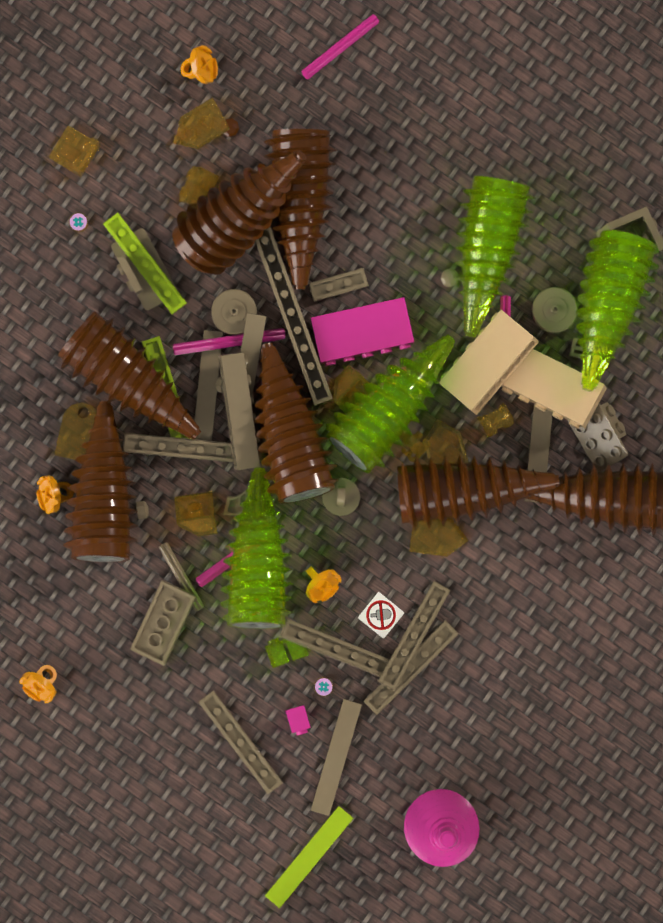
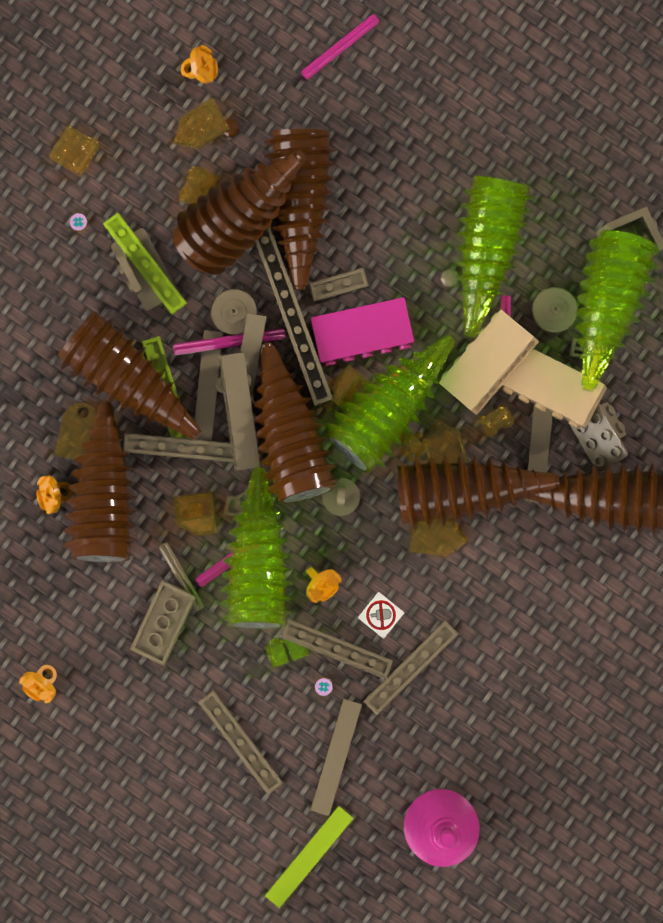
(143, 510): dark tan tile -> none
(298, 720): dark pink brick -> none
(414, 636): dark tan tile -> none

